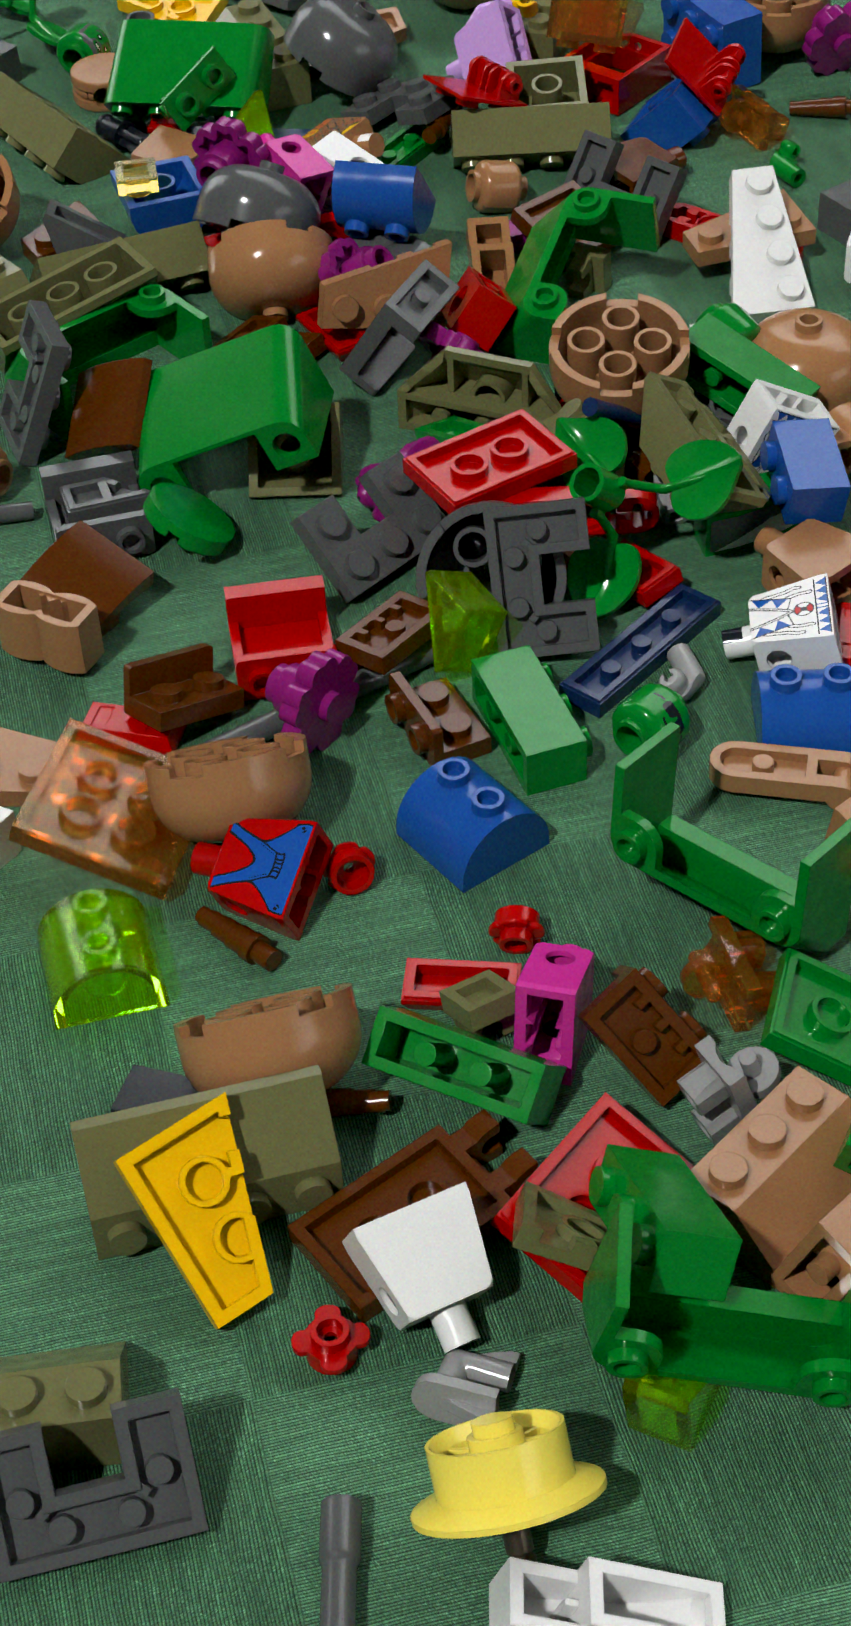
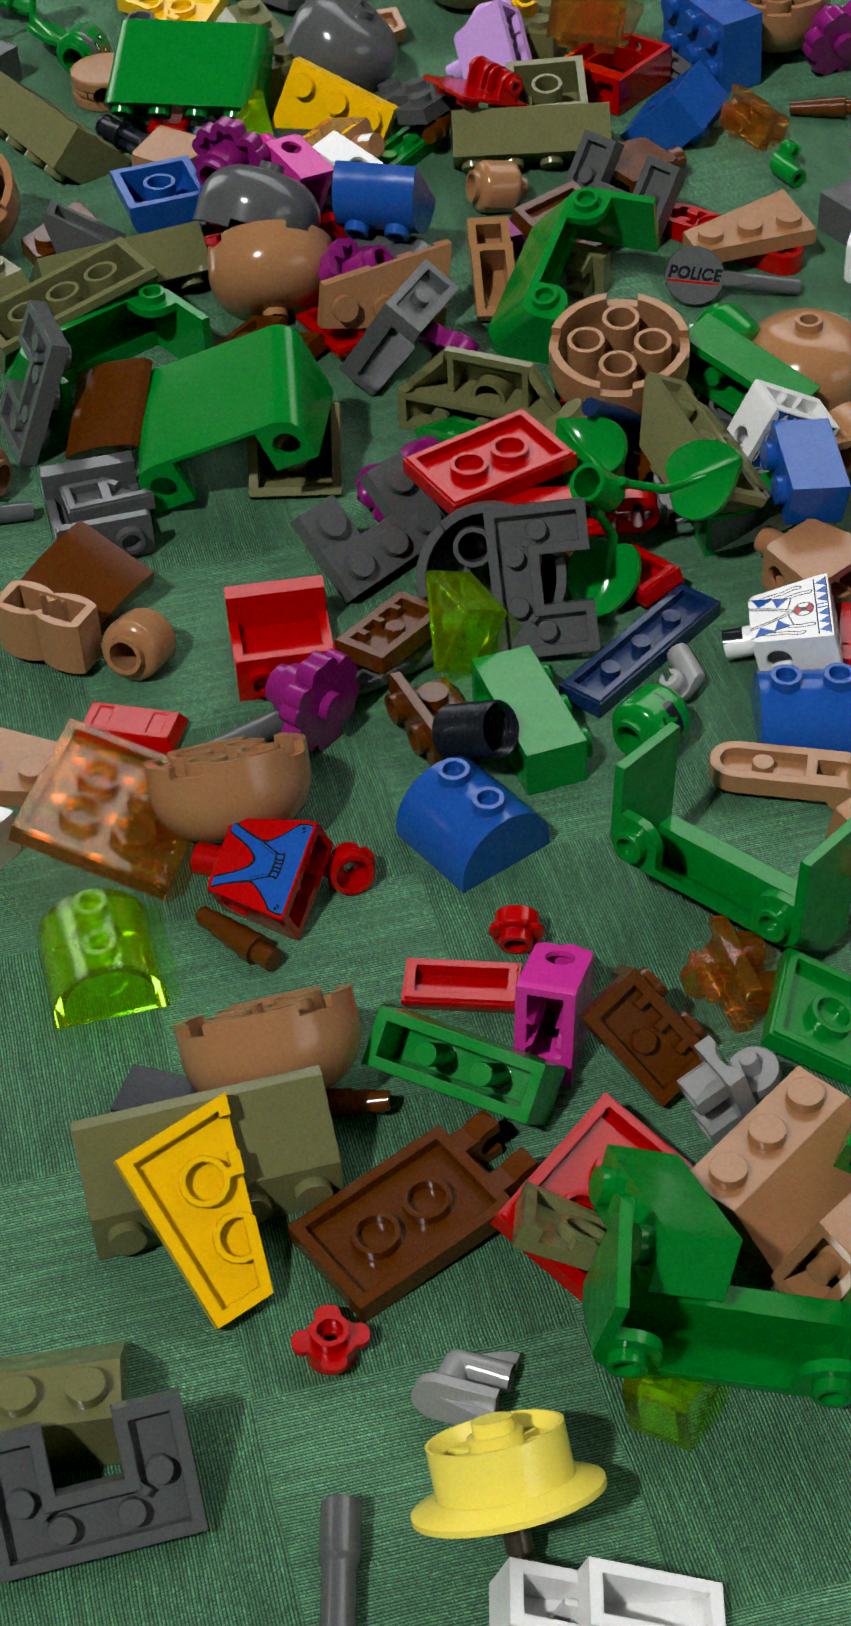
(136, 177): clear yellow plate -> none
(138, 644): none -> medium nougat head
(178, 689): reddish brown bracket -> none
(190, 517): green tile -> none
(196, 89): green hinge -> none
(317, 94): none -> yellow wing
(426, 1264): white torso -> none
(476, 730): none -> black piece
(479, 308): red brick -> none
(481, 1002): olive tile -> none
(697, 276): none -> dark grey piece
(703, 67): red hinge -> none
(762, 247): white wing -> none

